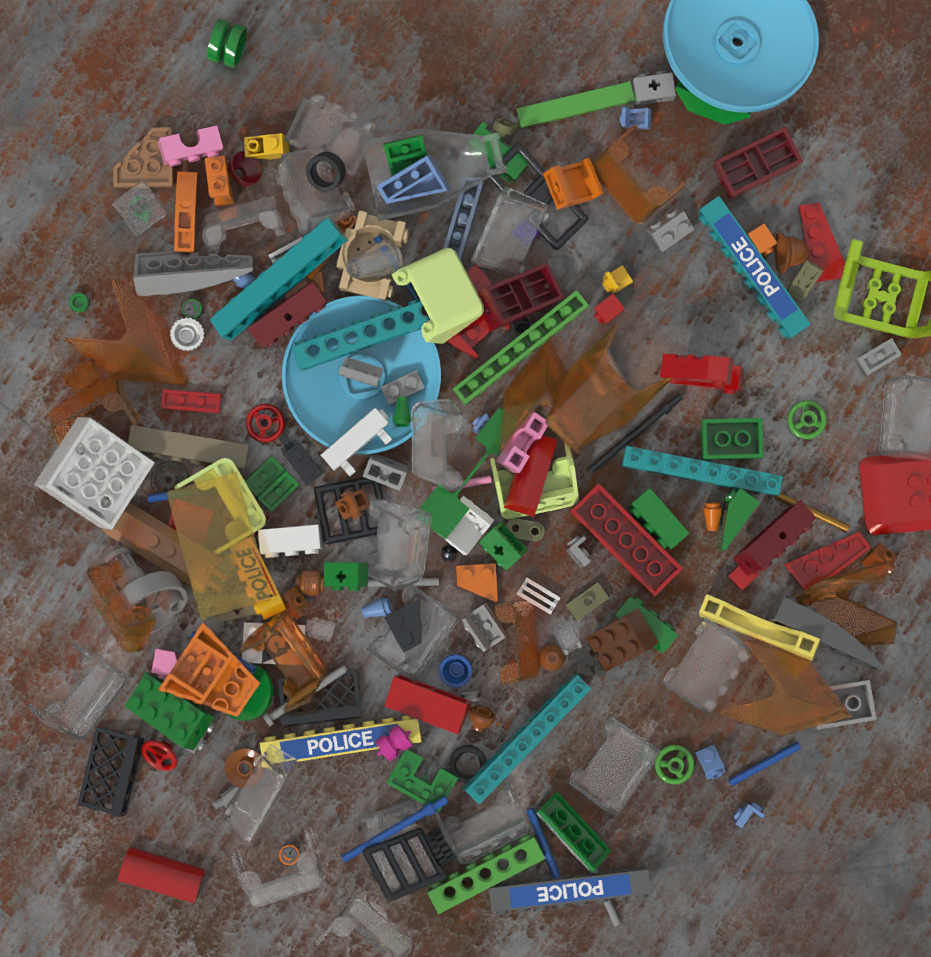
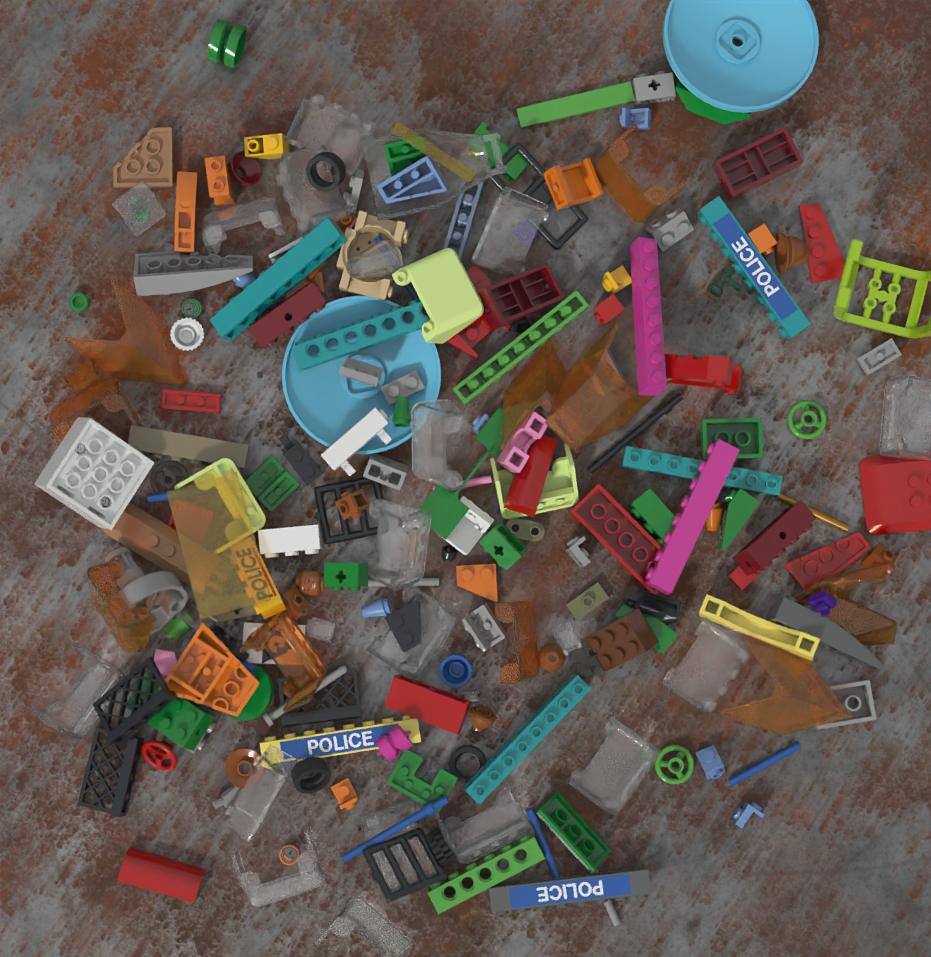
(139, 716): none -> black fence
(174, 151): bright pink arch -> none
(176, 629): none -> bright green brick
(192, 618): none -> clear piece
(227, 641): none -> black hinge
(263, 429): red piece -> none
(308, 766): none -> black tyre
(345, 794): none -> orange bracket
(355, 184): none -> light grey plate
(432, 151): none -> clear yellow axle
(505, 126): olive plate -> none
(524, 587): white tile -> none
(647, 317): none -> dark pink brick
(654, 605): none -> black hinge
(692, 517): none -> dark pink brick
(725, 277): none -> clear green piece
(804, 280): olive plate -> none
(822, 602): none -> dark purple tile

